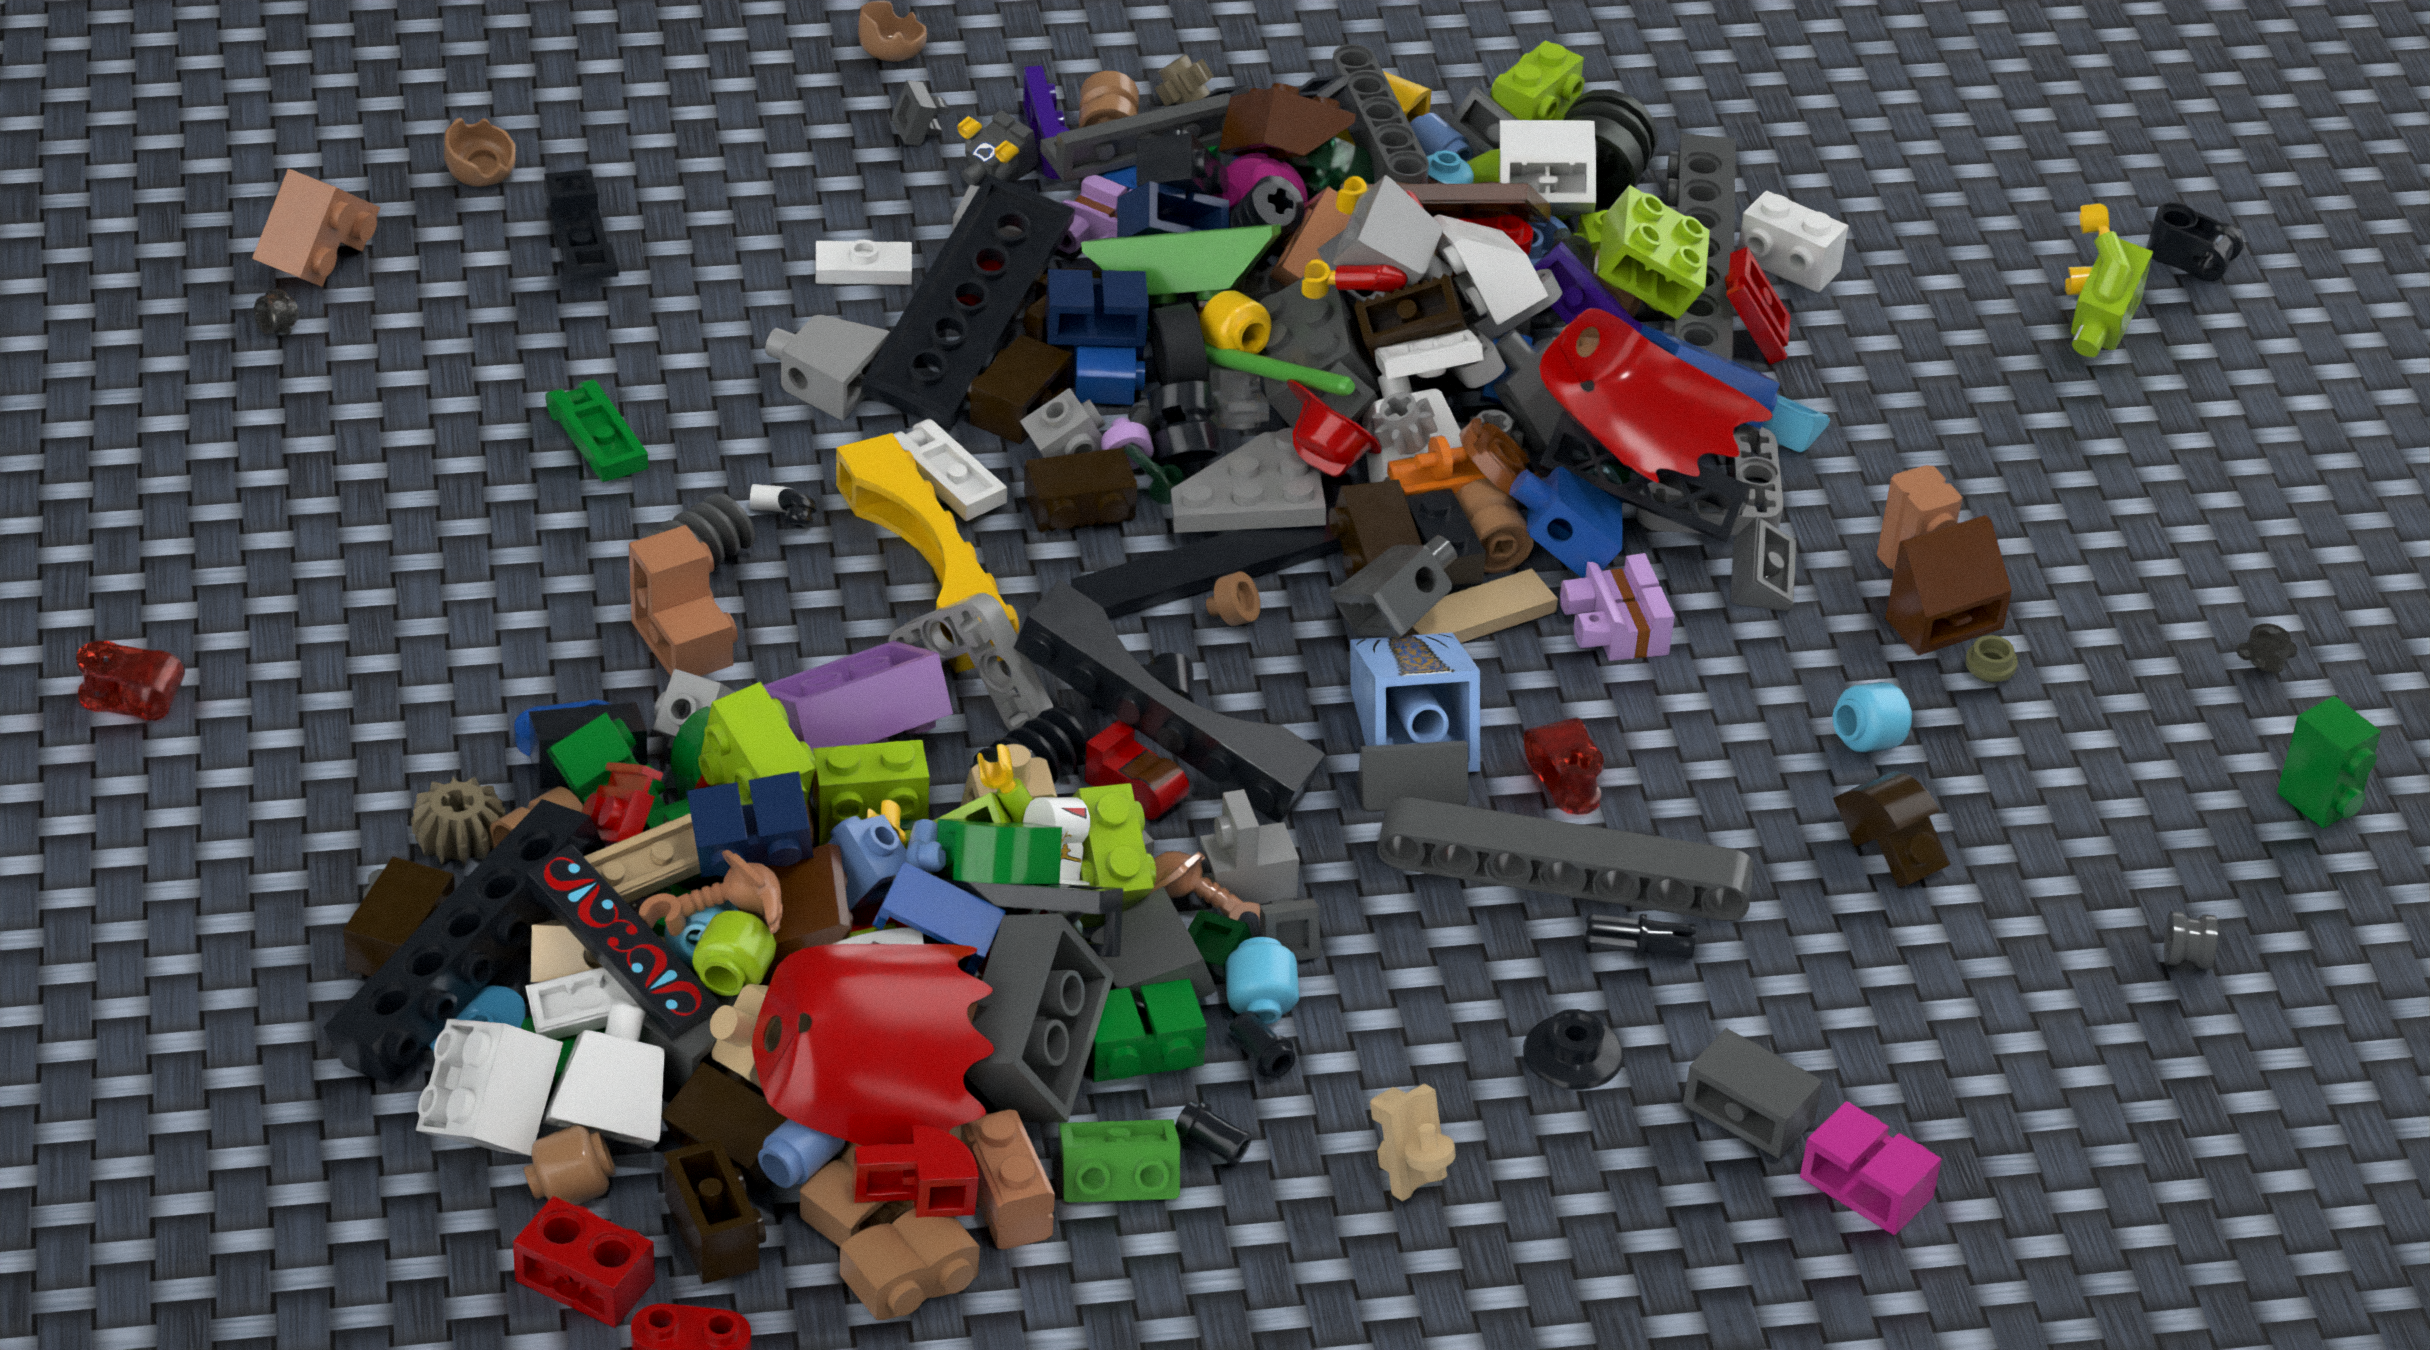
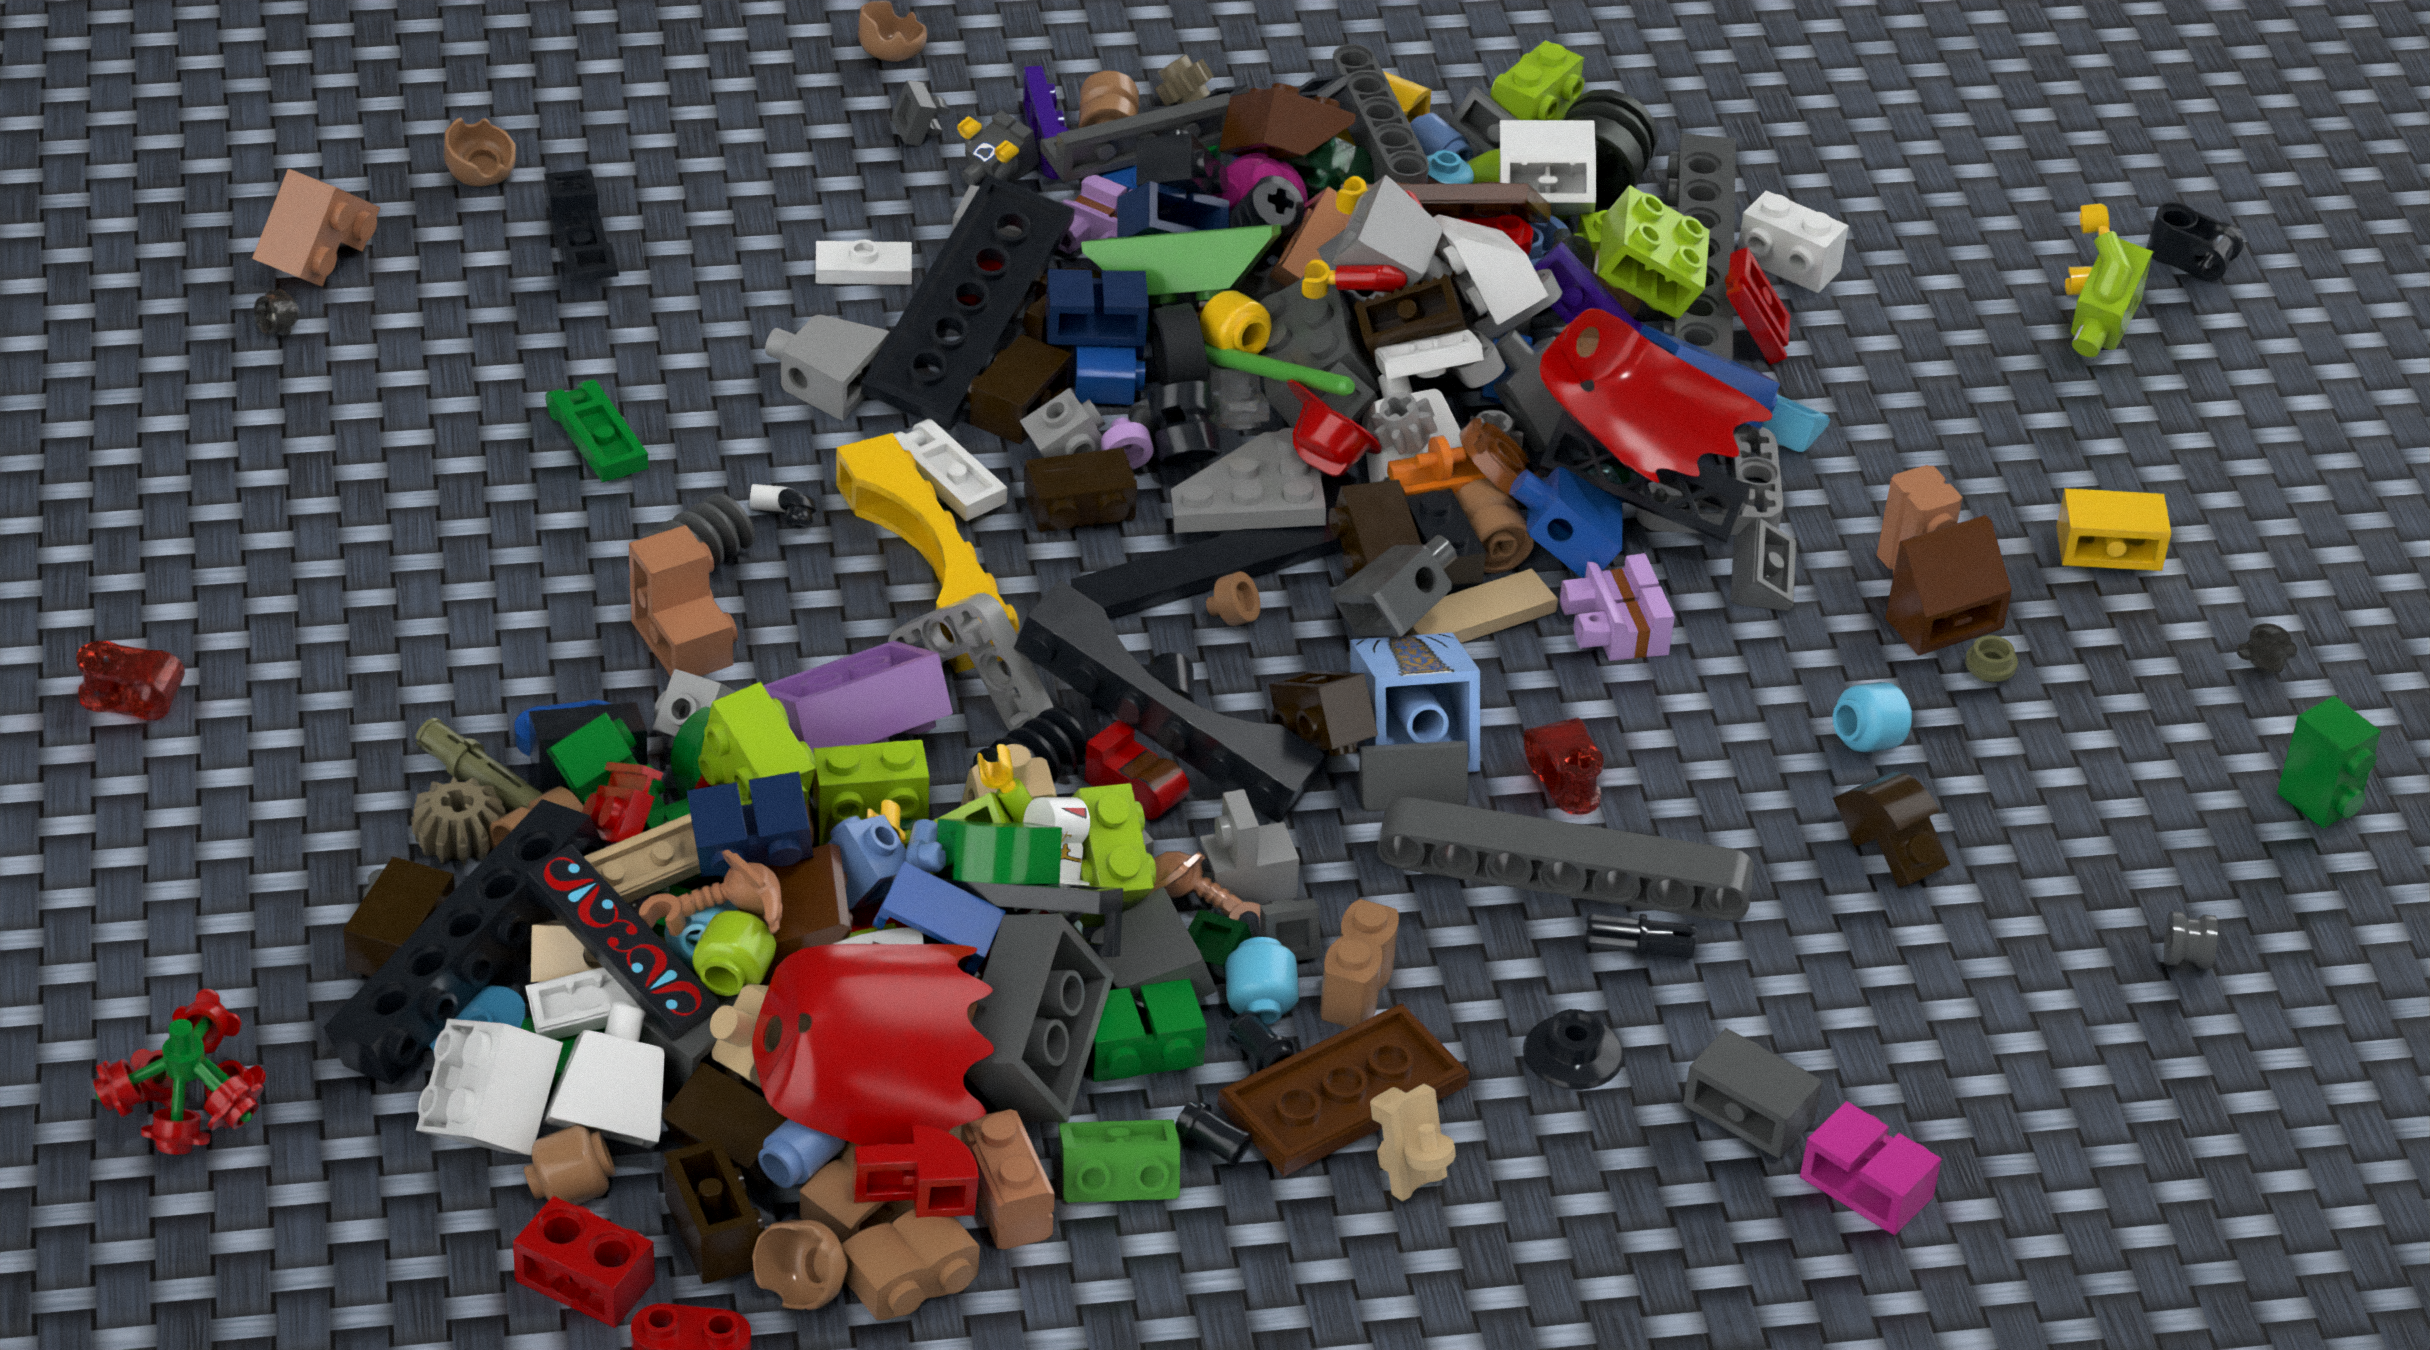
(164, 1074): none -> red plant
(468, 759): none -> olive pin
(800, 1263): none -> medium nougat hair
(1163, 477): clear green hand -> none
(1325, 709): none -> dark brown brick
(1325, 1091): none -> reddish brown plate
(1359, 963): none -> medium nougat brick
(2113, 529): none -> yellow brick

